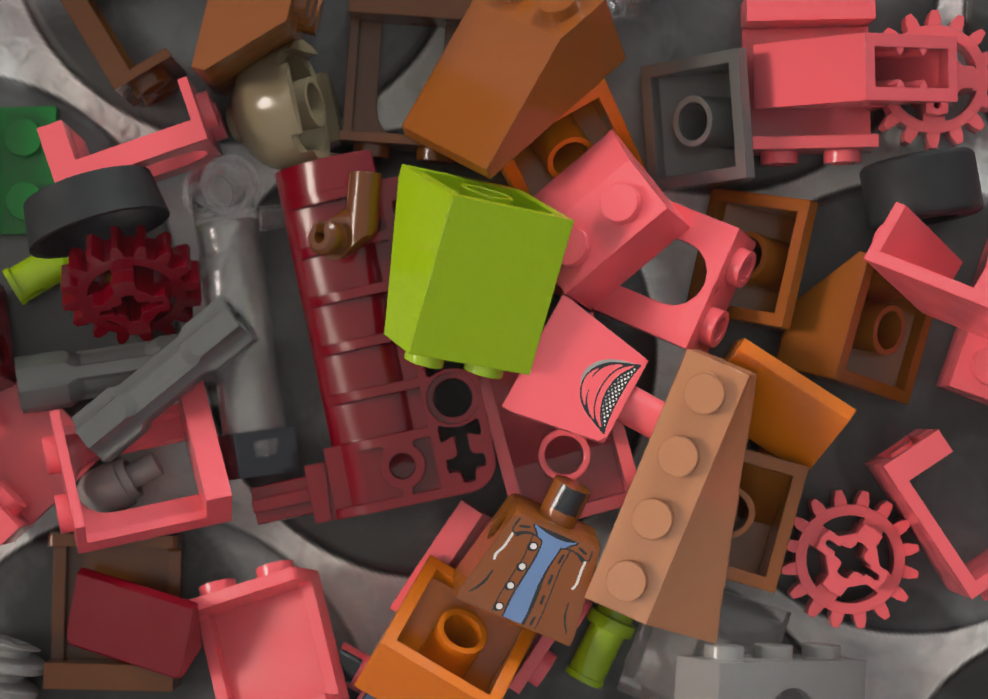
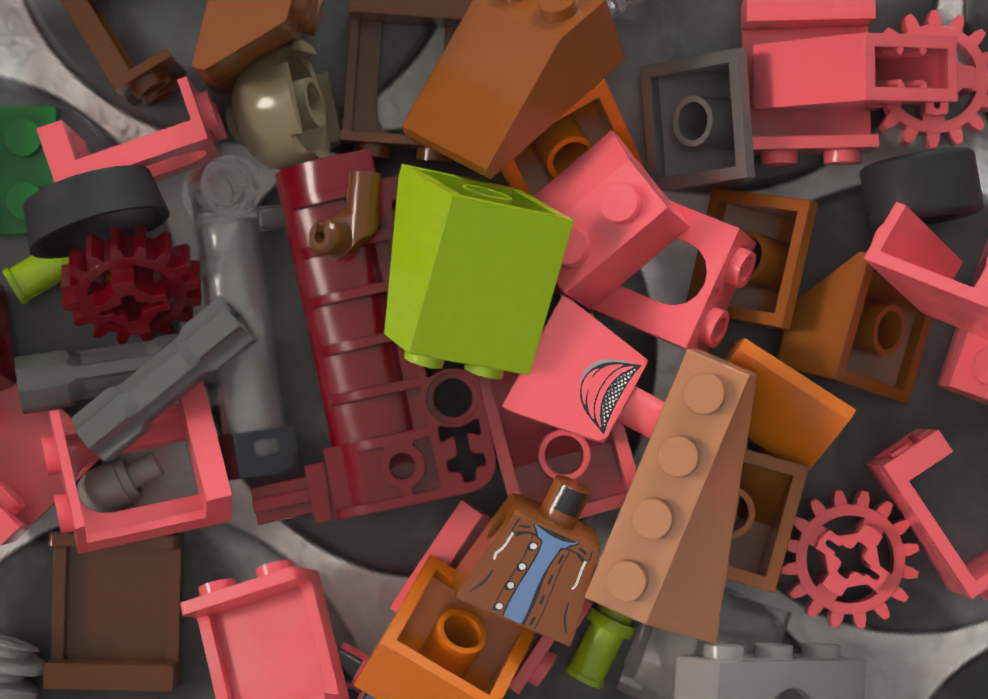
(134, 623): dark red slope -> none

